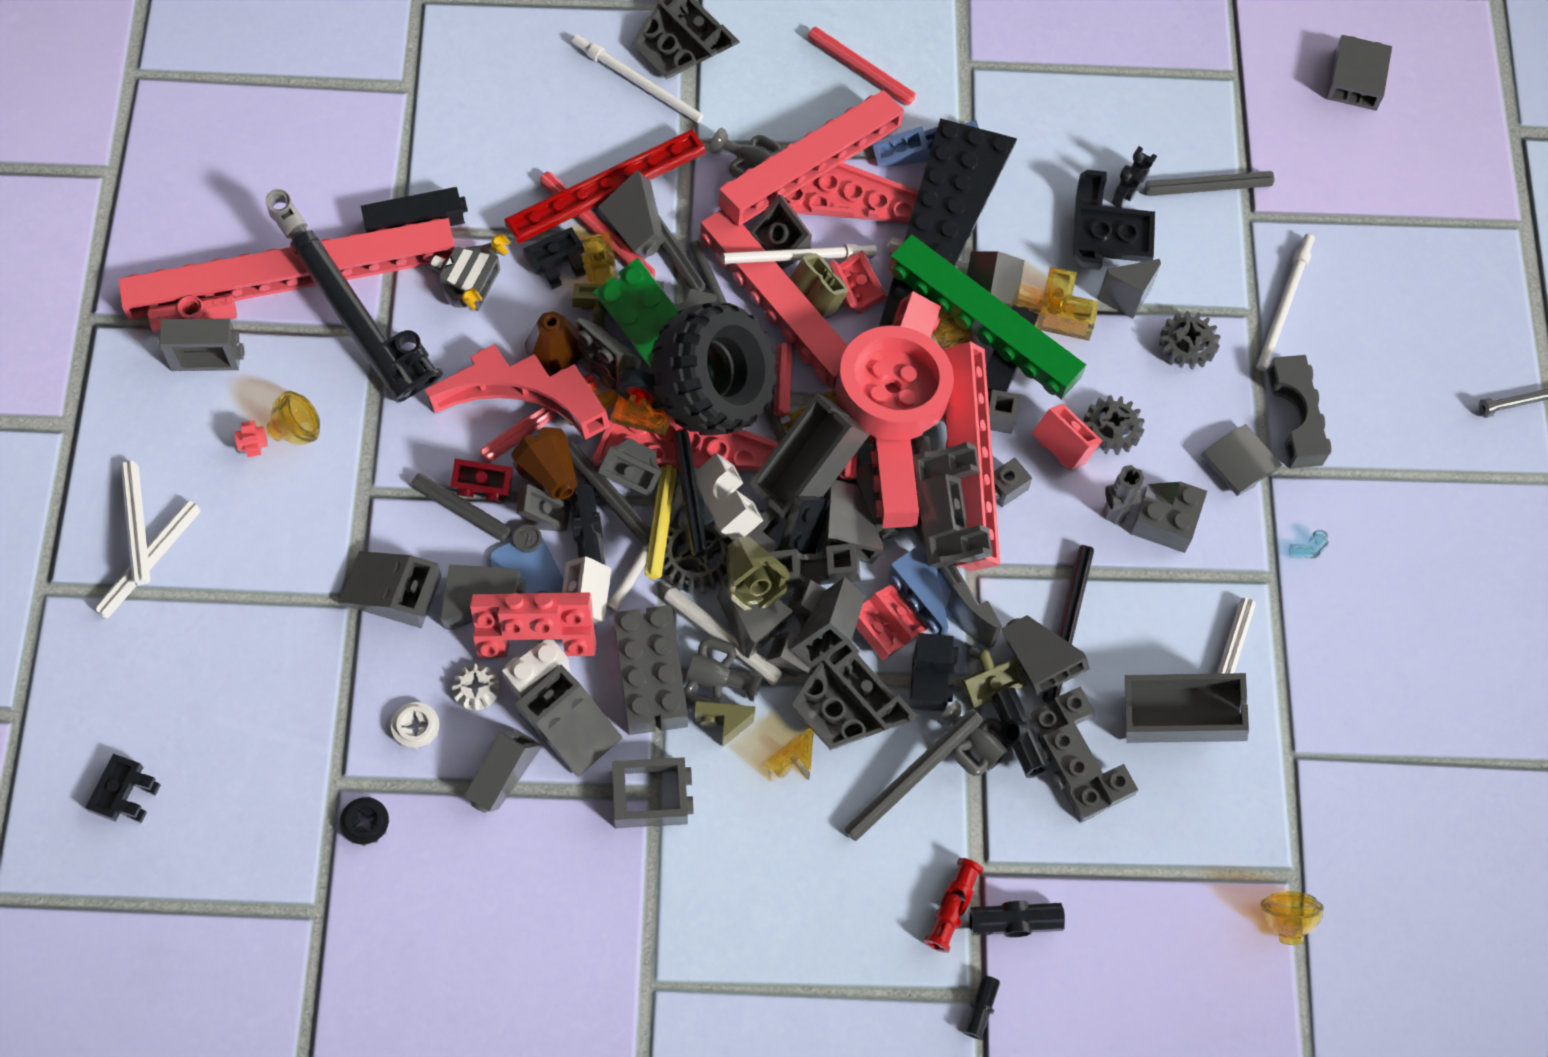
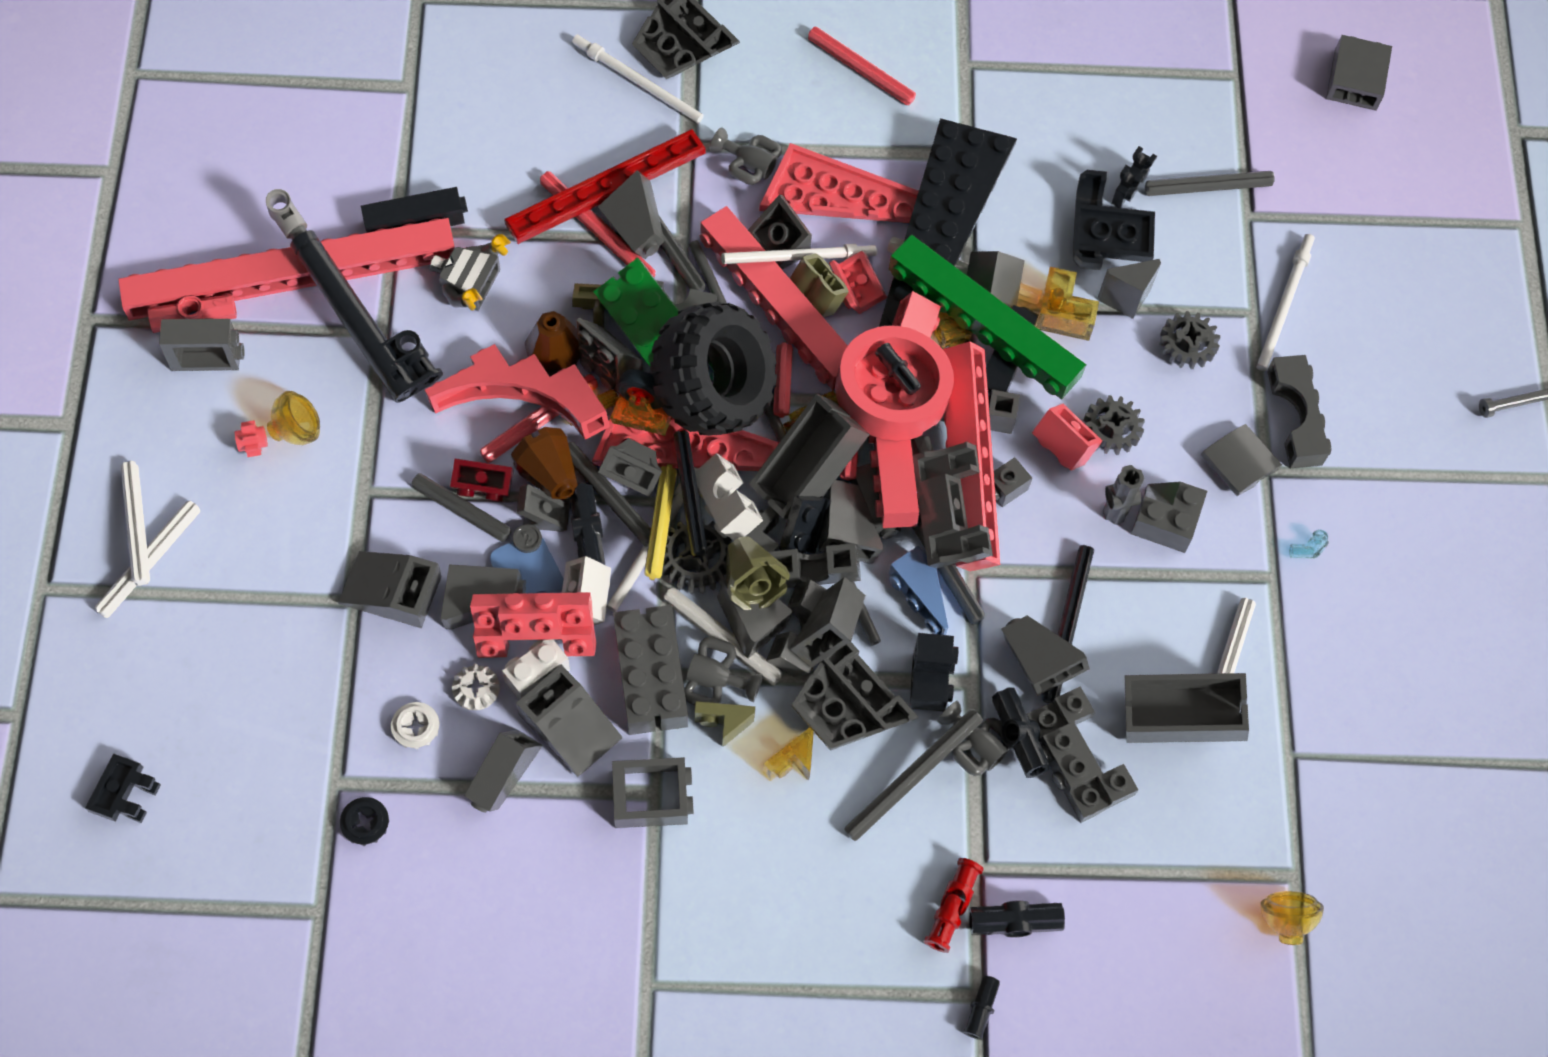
(554, 250): black plate -> none
(599, 258): clear yellow slope -> none
(810, 157): coral brick -> none
(888, 622): coral slope -> none
(897, 368): none -> black axle
(907, 147): medium blue slope -> none
(974, 619): dark grey slope -> none
(993, 678): olive plate -> none

